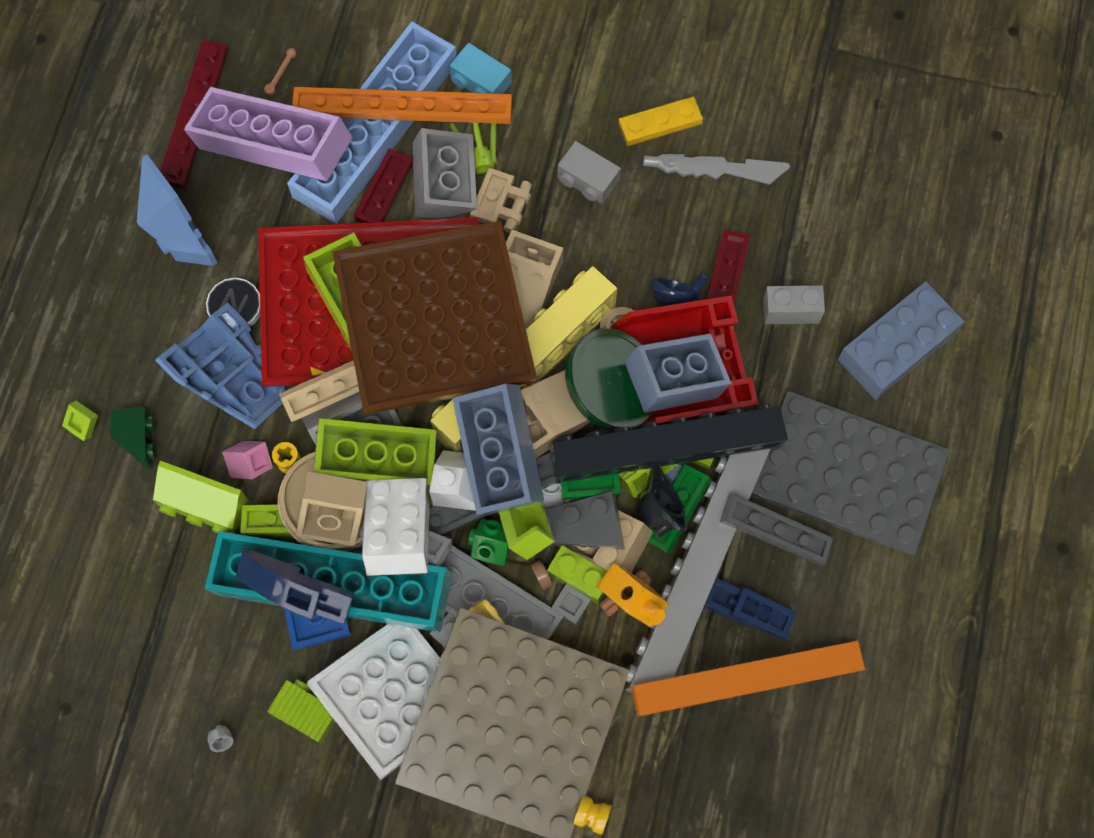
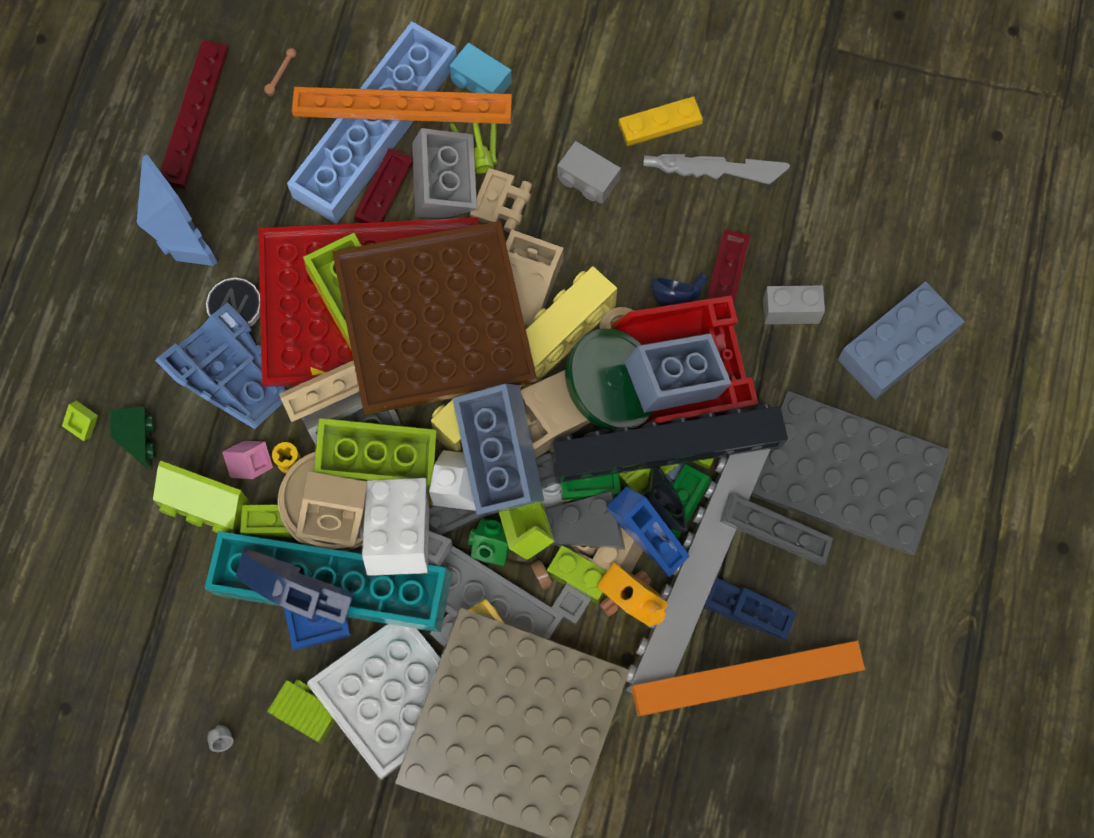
(269, 133): lavender brick -> none
(592, 814): yellow wheel -> none
(648, 530): none -> blue slope

